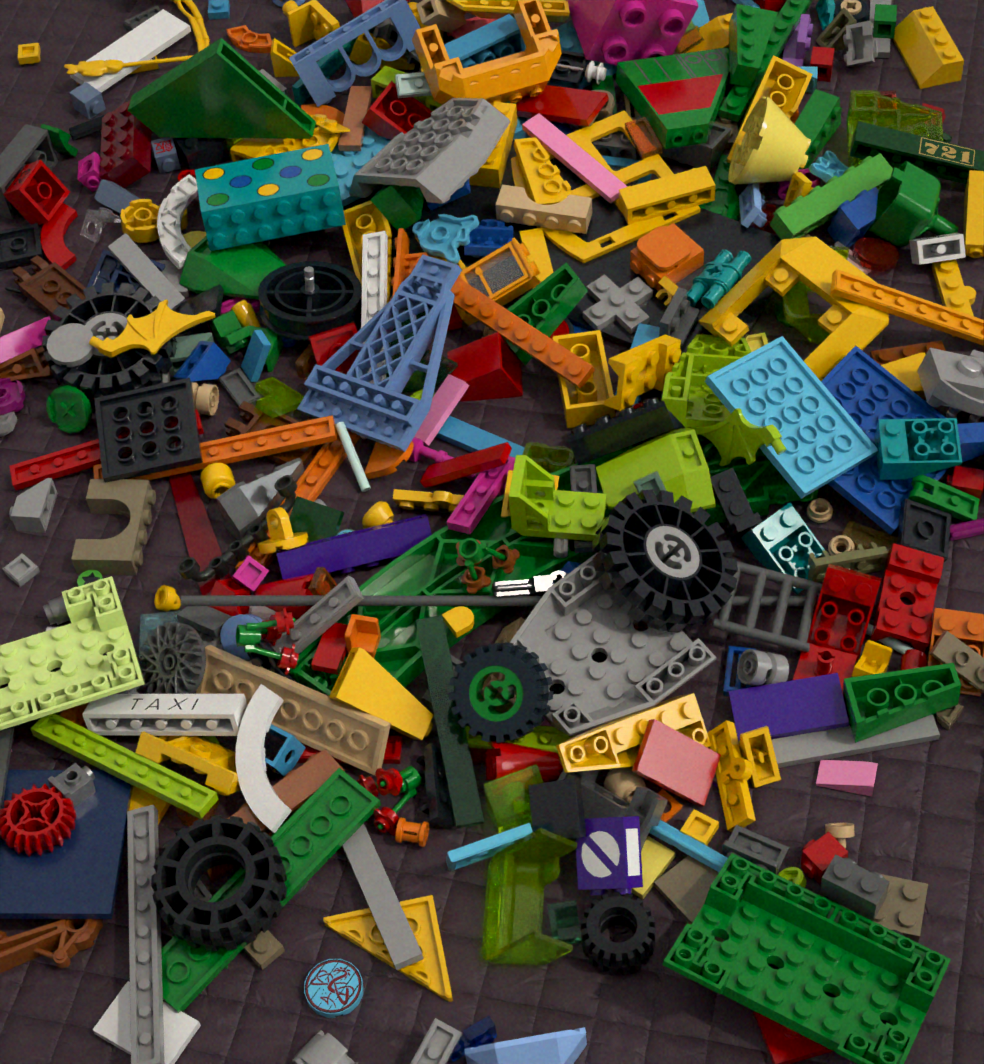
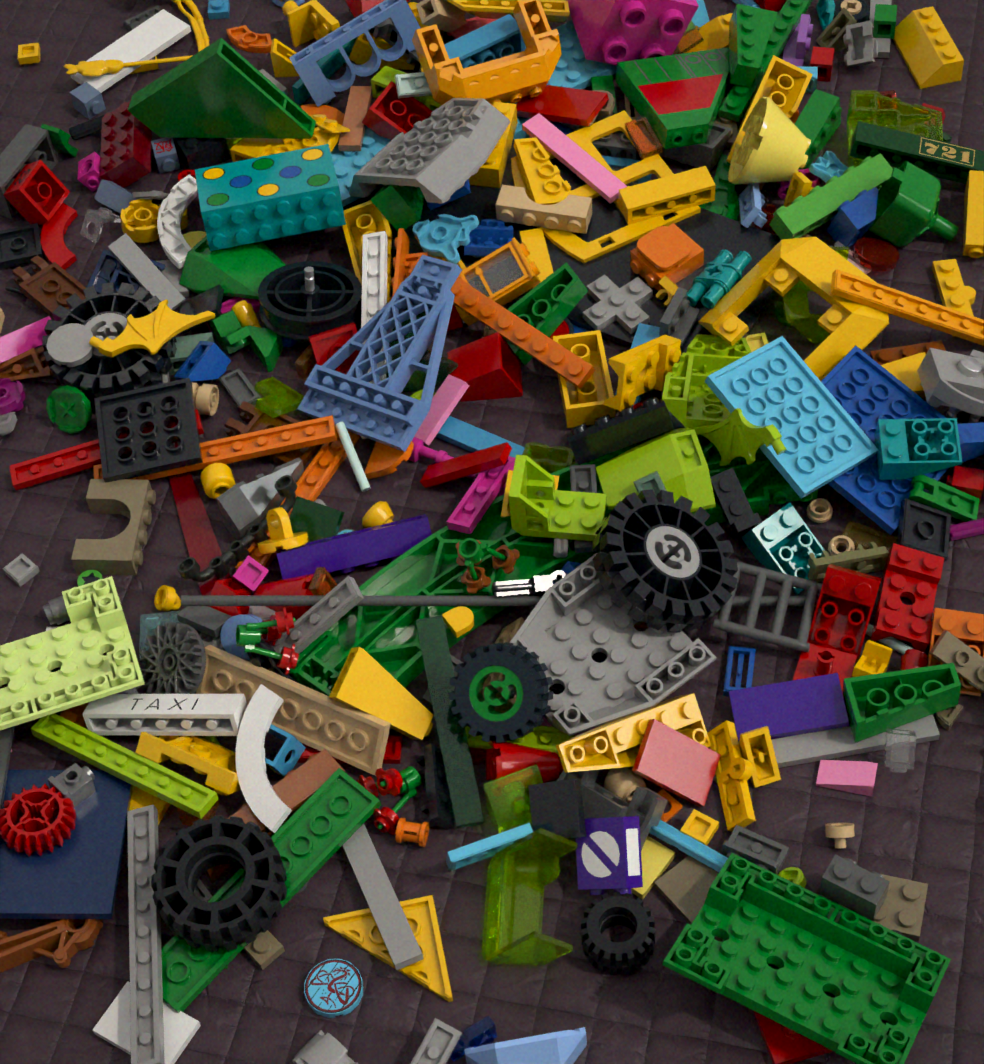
(34, 507): light grey slope -> none
(158, 195): none -> light grey piece
(256, 355): dark azure tile -> none
(331, 650): red tile -> none
(363, 633): orange panel -> none
(430, 501): yellow hinge -> none
(564, 921): clear green panel -> none
(572, 69): black plate -> none
(762, 668): light grey wheel -> none
(819, 854): red brick -> none
(899, 750): none -> clear brick
(937, 248): white brick -> none

